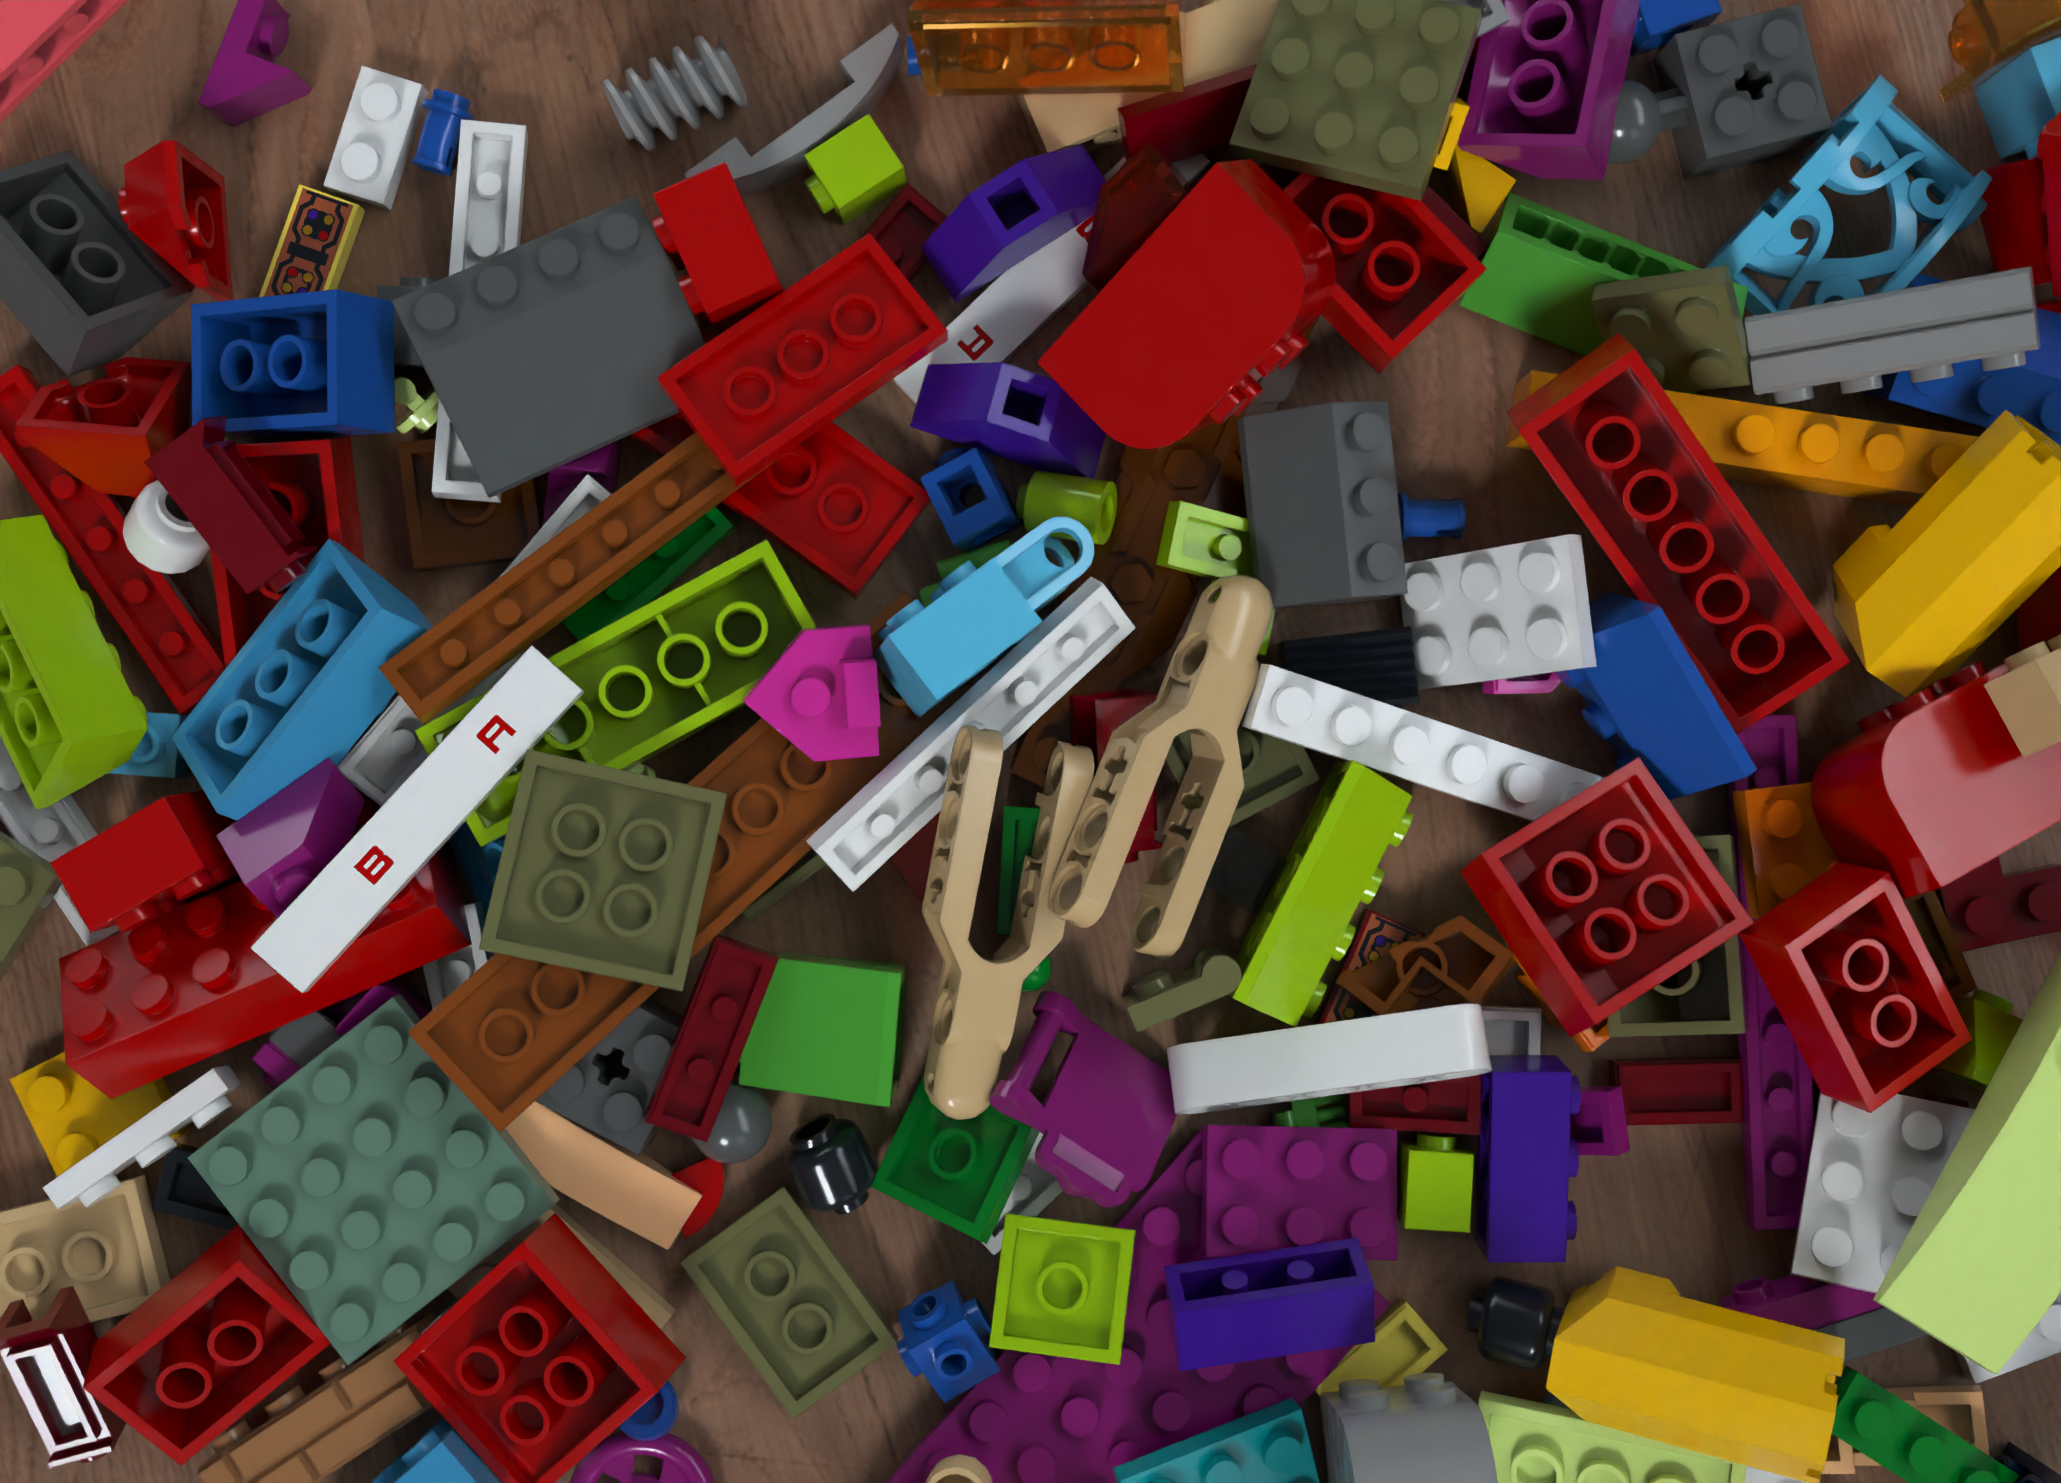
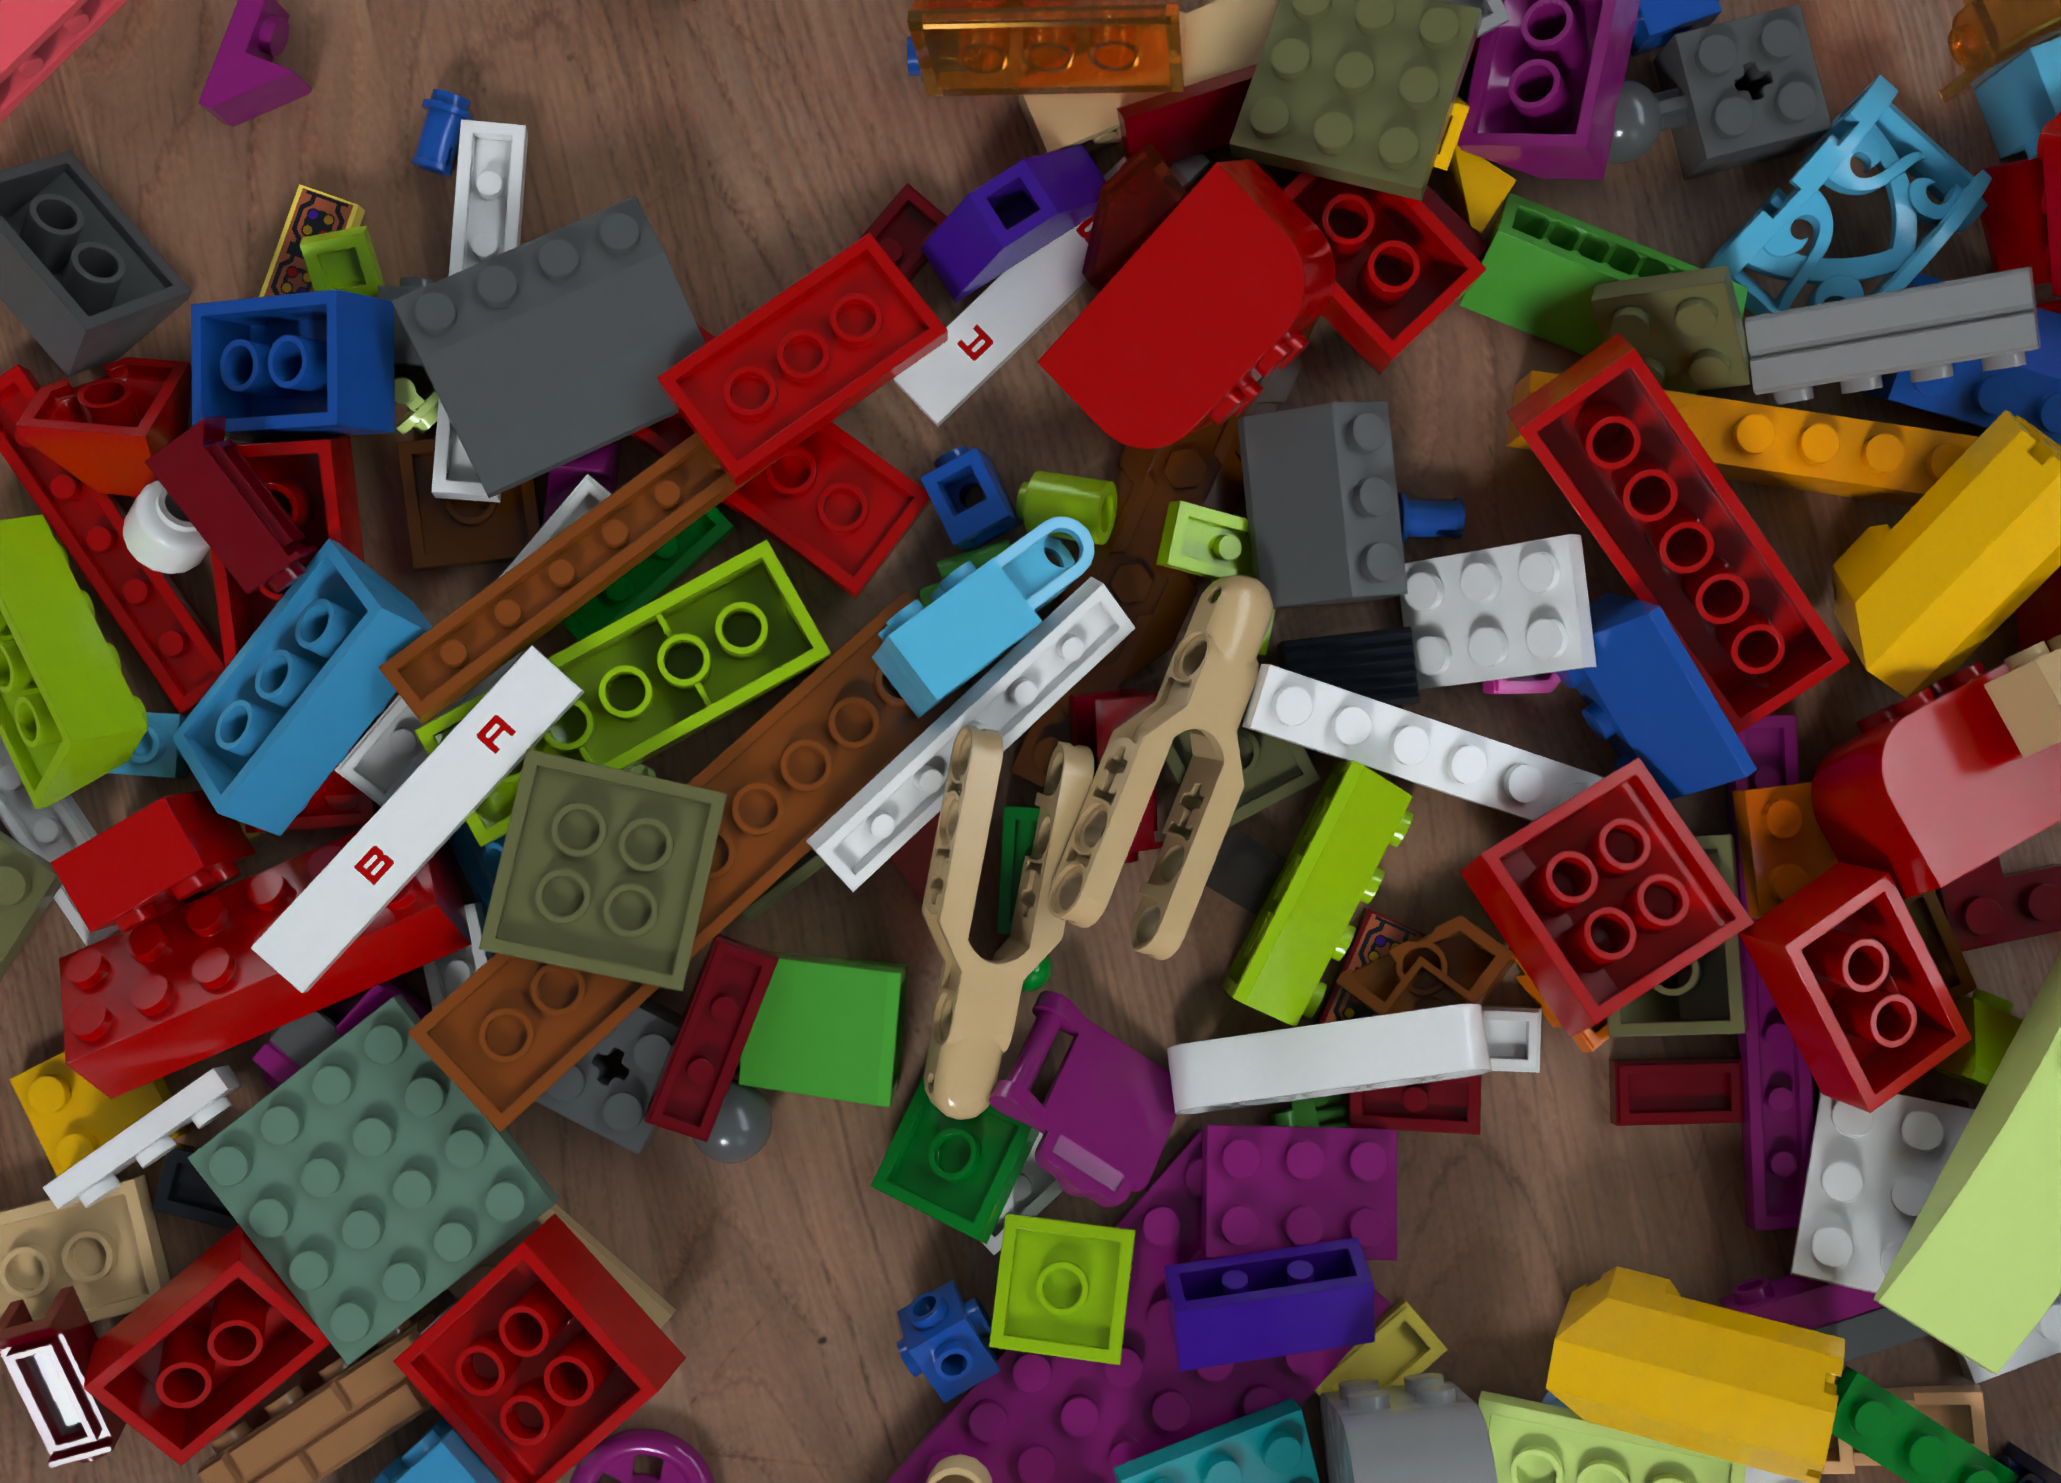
(180, 213): red slope -> none
(293, 835): magenta slope -> none
(343, 261): none -> lime plate
(376, 138): white plate -> none
(605, 1175): light nougat slope -> none
(654, 1417): blue tile -> none
(675, 92): light grey piece -> none
(709, 1180): red tile -> none
(715, 239): red brick -> none
(789, 1300): olive plate -> none
(823, 693): dark pink plate -> none
(831, 1164): black head -> none
(854, 171): lime brick -> none
(868, 76): light grey slope -> none
(1009, 416): dark purple slope -> none
(1164, 996): olive plate -> none
(1434, 1183): lime brick -> none
(1514, 1322): black head -> none
(1526, 1159): dark purple brick -> none
(1601, 1122): magenta plate -> none

